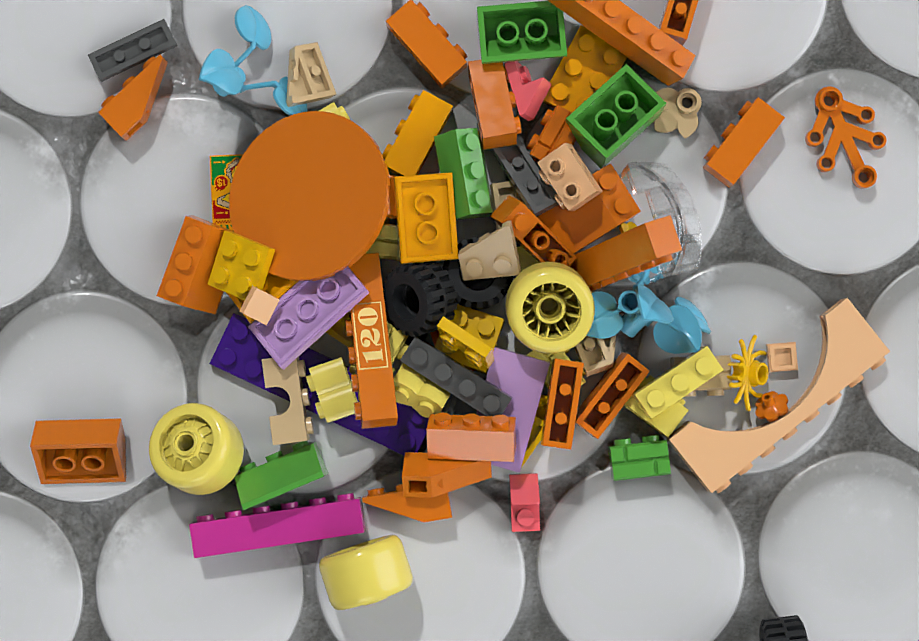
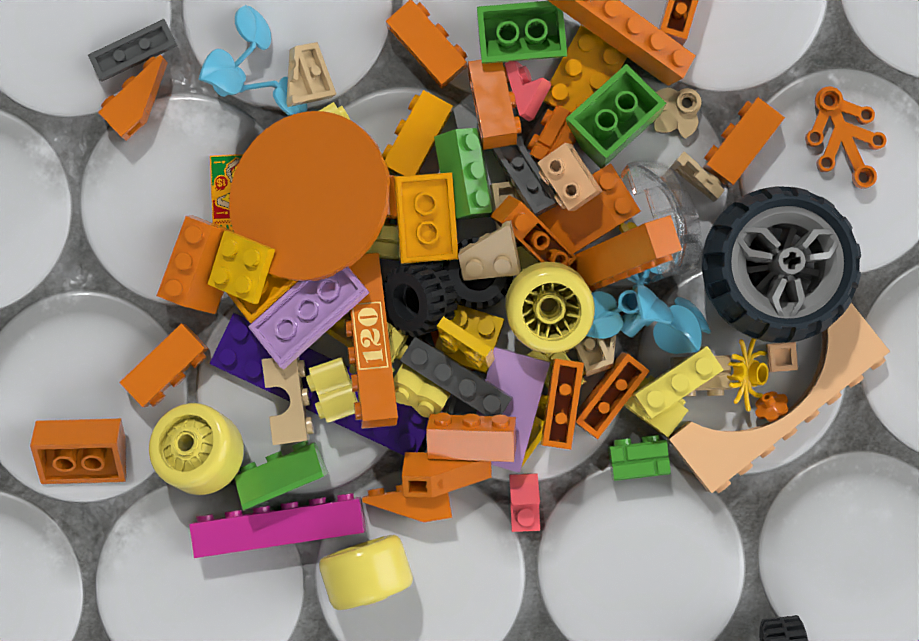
(165, 366): none -> orange brick
(259, 305): light nougat tile -> none
(697, 176): none -> tan wing
(819, 227): none -> wheel

